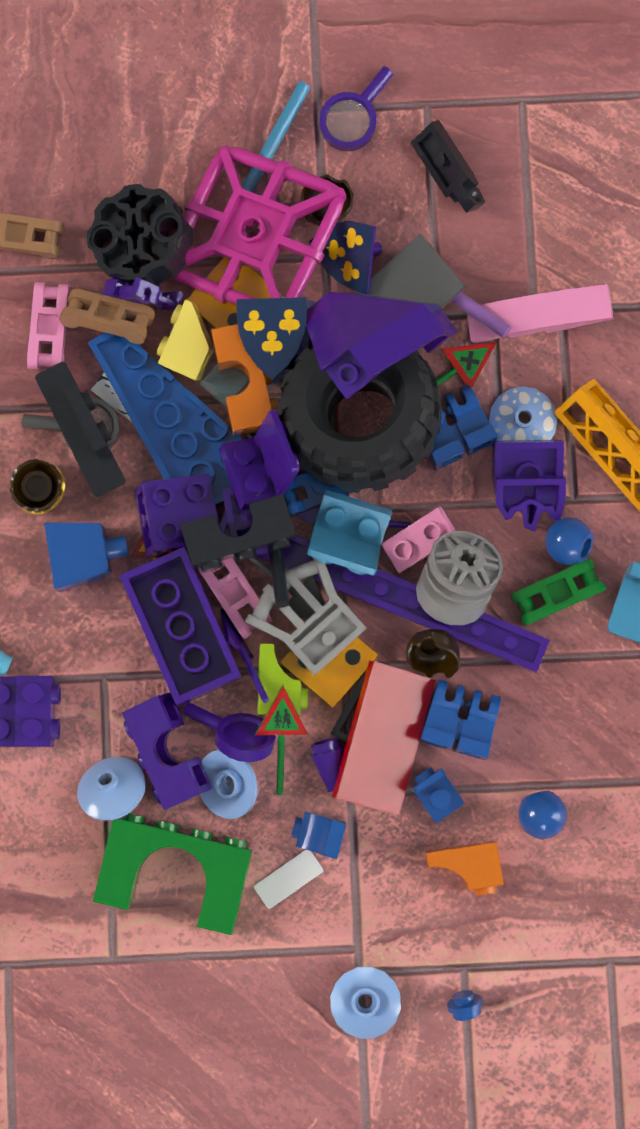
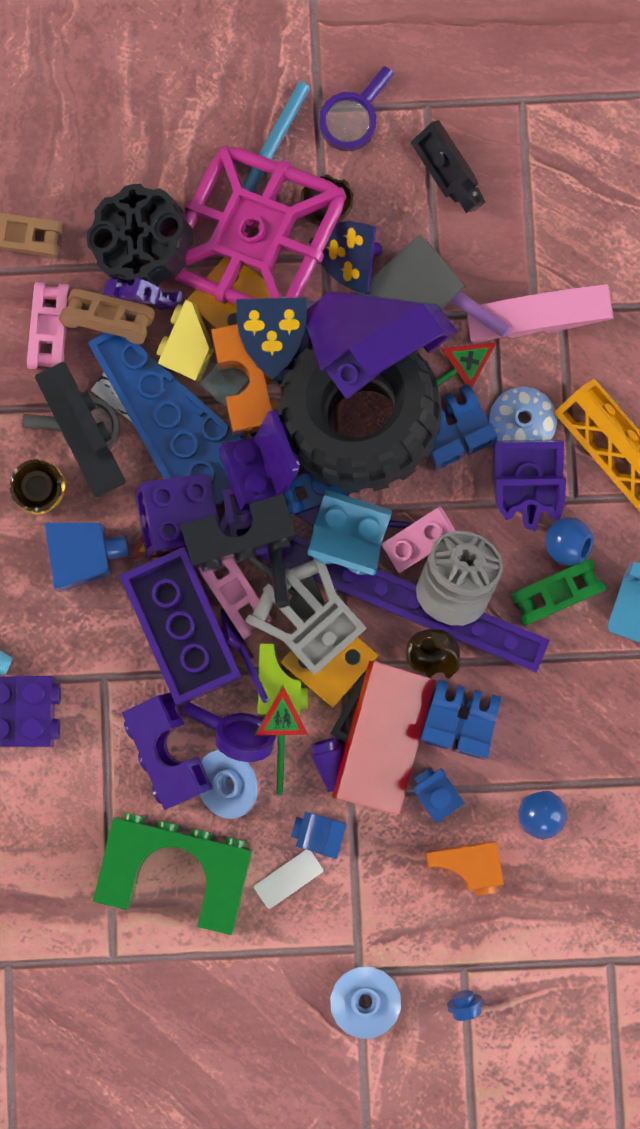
(117, 797): light blue dish -> none

